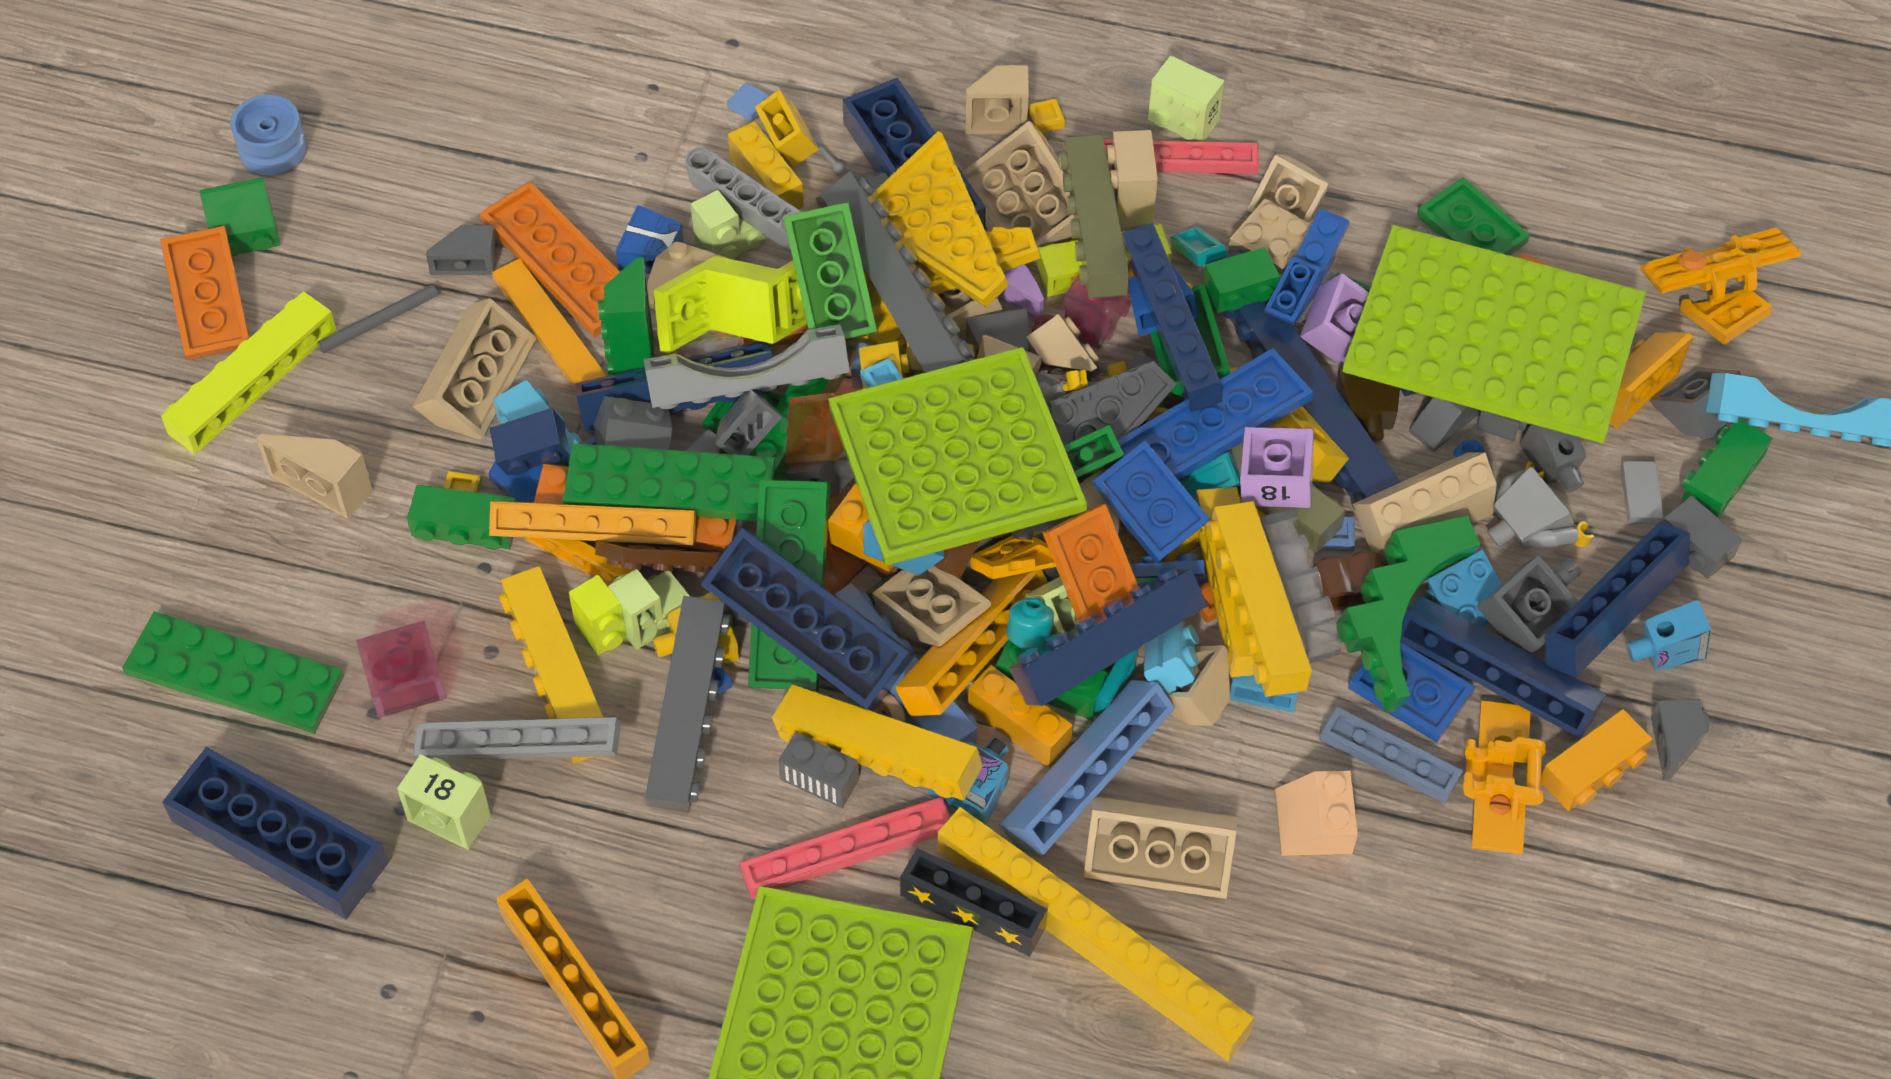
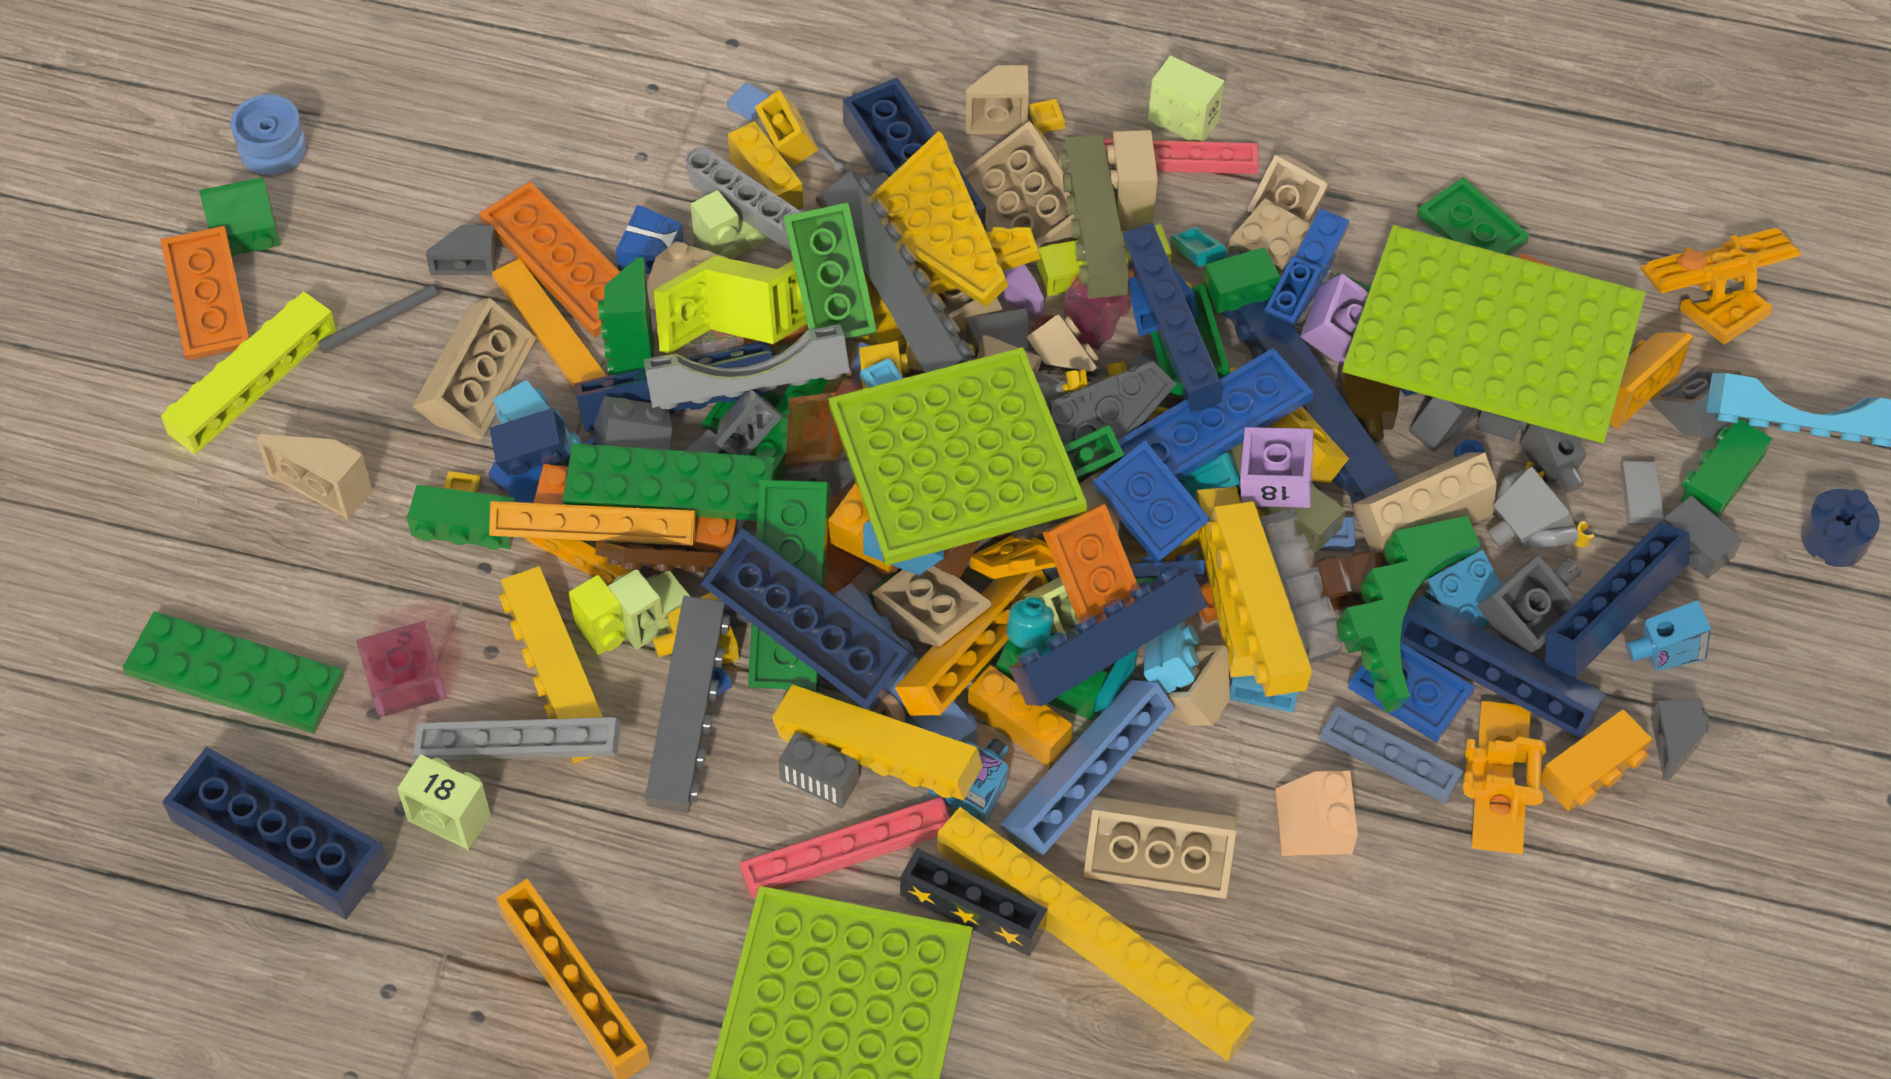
(1840, 526): none -> dark blue brick

